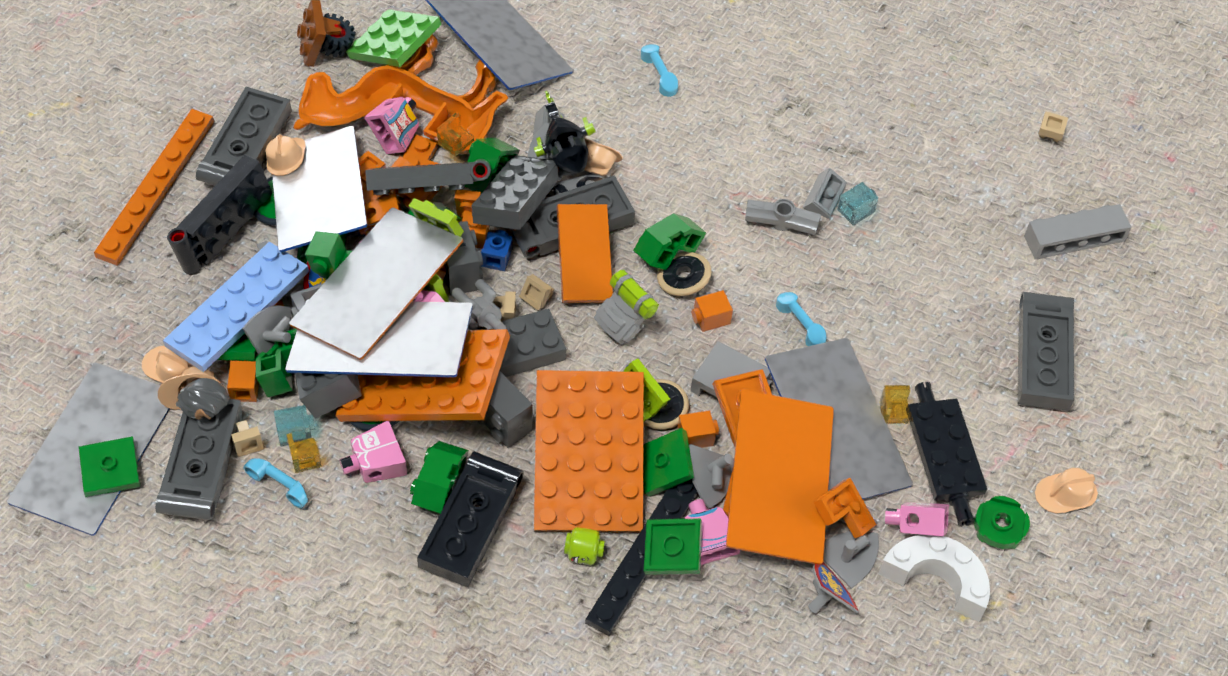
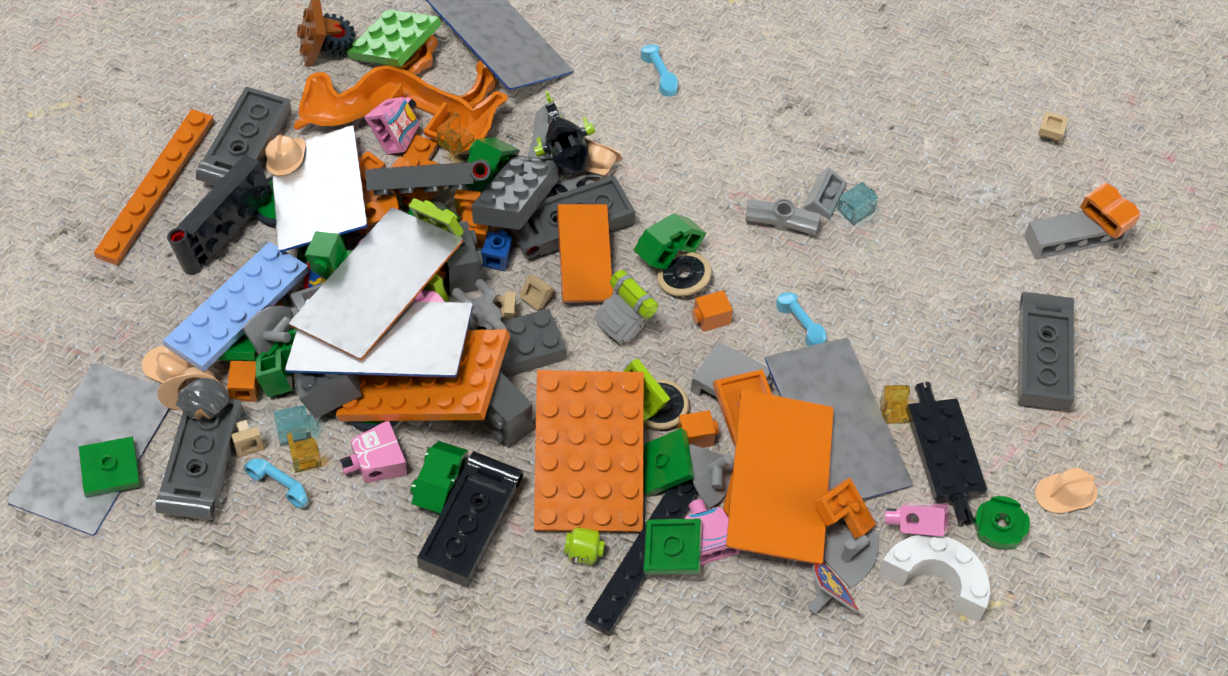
(1110, 210): none -> orange brick

